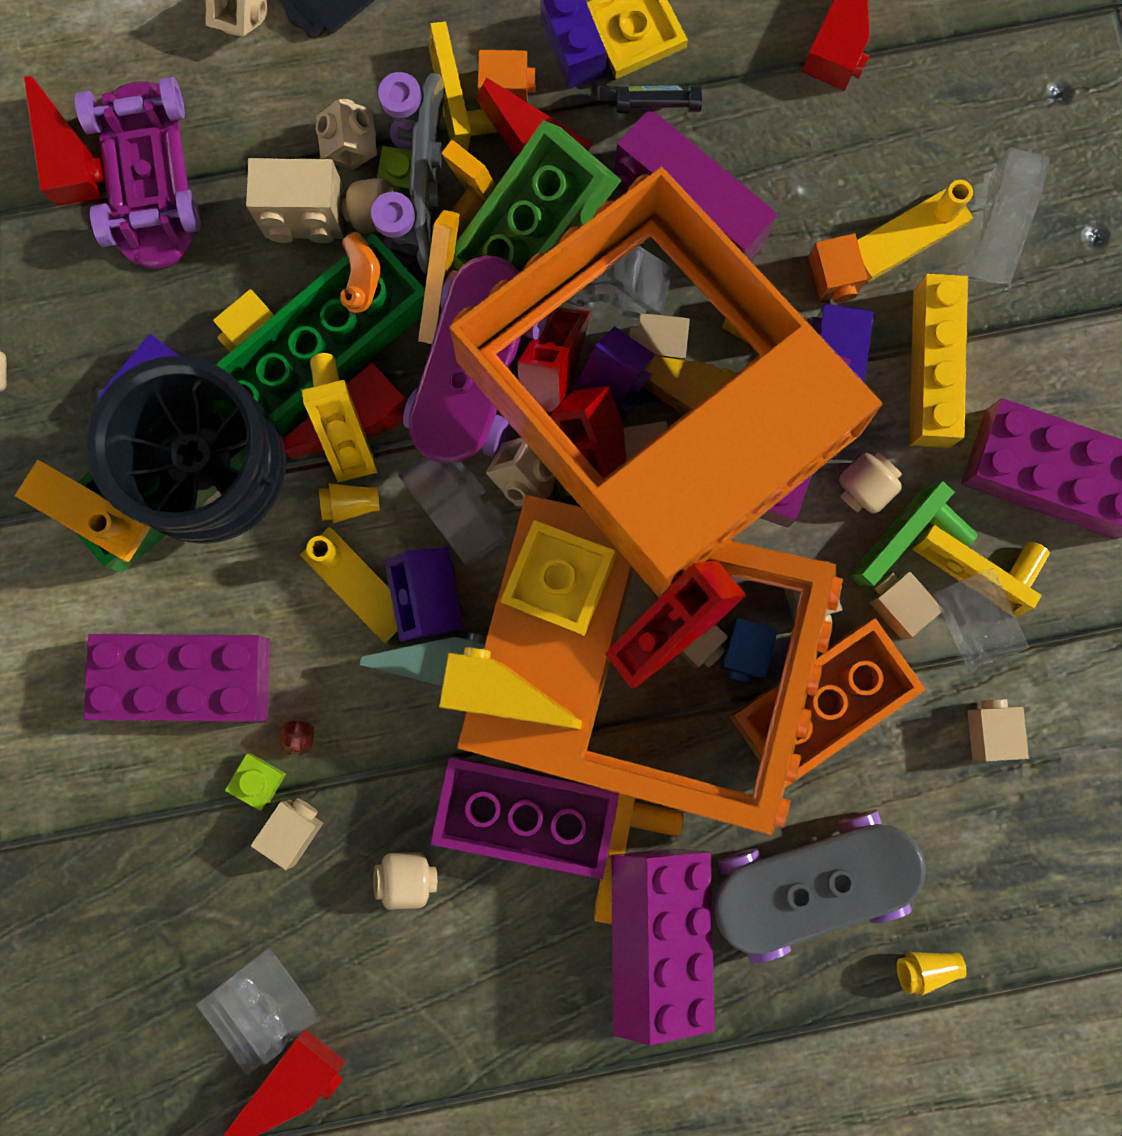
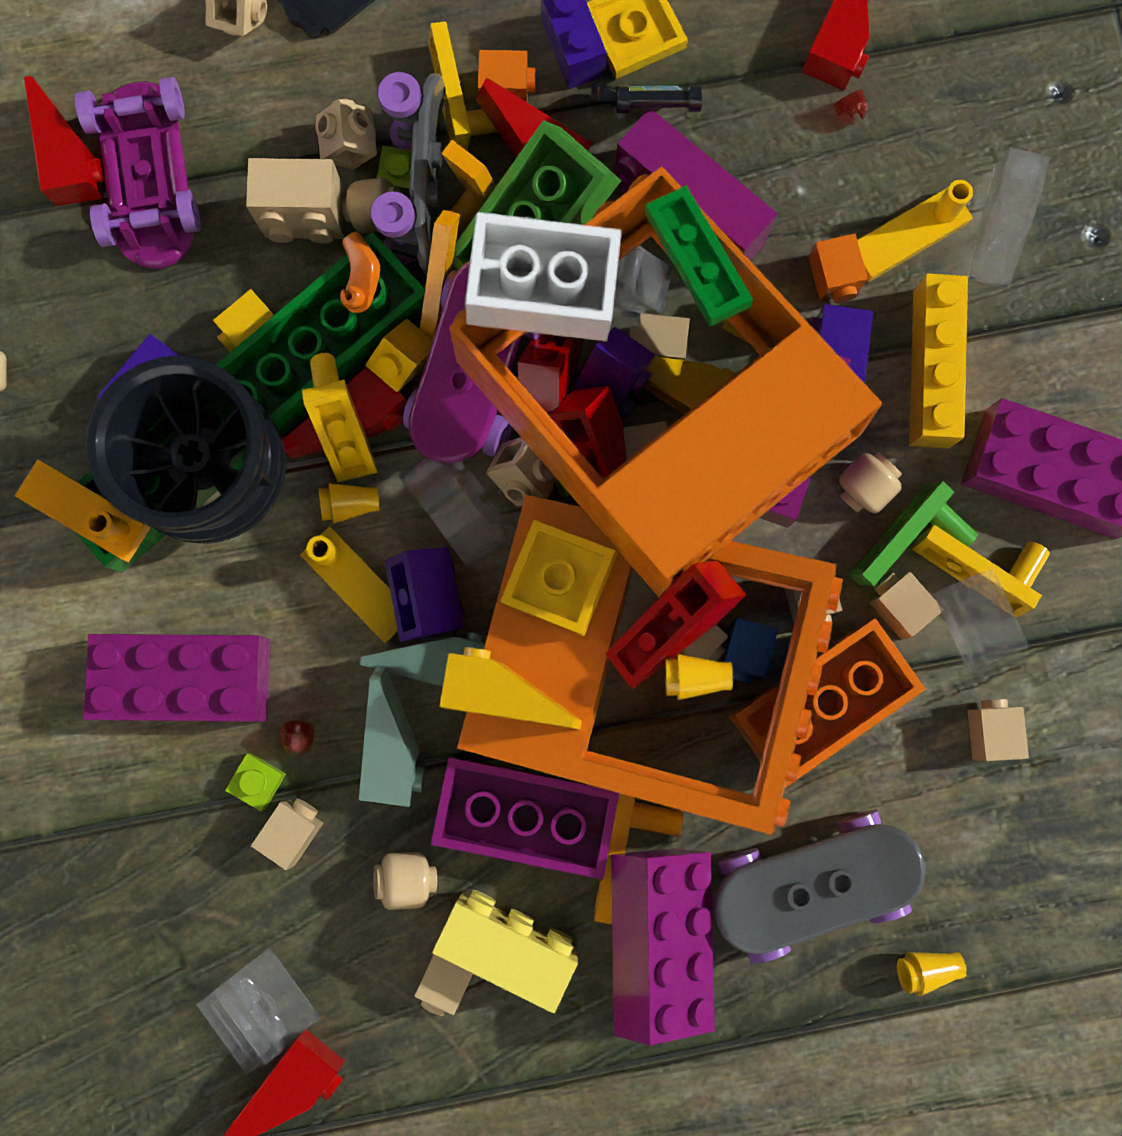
(390, 749): none -> sand green slope
(400, 355): none -> yellow brick
(442, 986): none -> tan brick
(508, 950): none -> light yellow brick
(542, 276): none -> white brick
(696, 676): none -> yellow cone
(698, 256): none -> green plate
(851, 104): none -> clear red hinge

